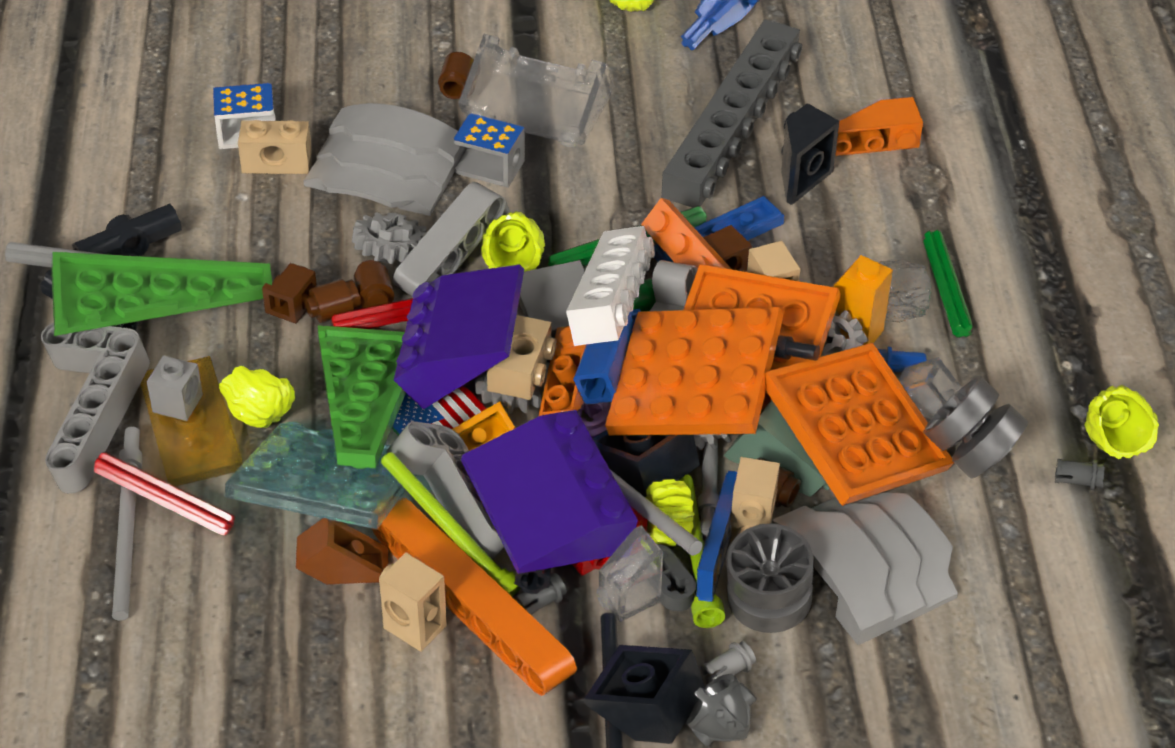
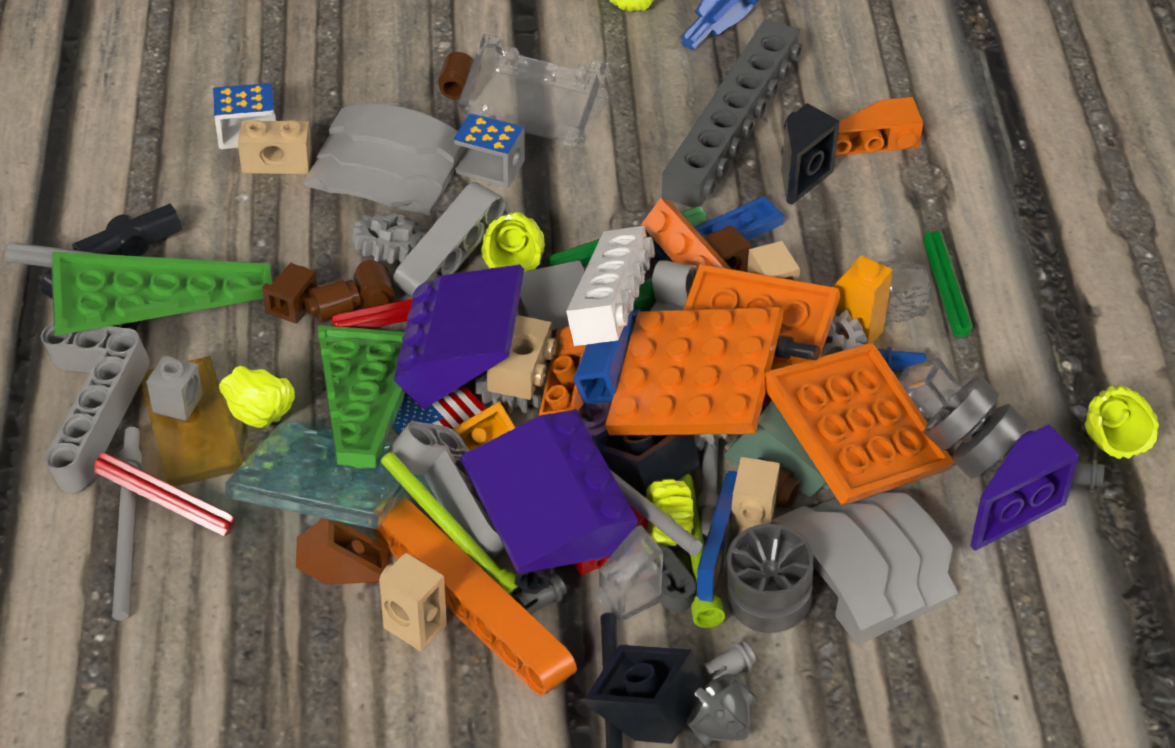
(1026, 486): none -> dark purple slope

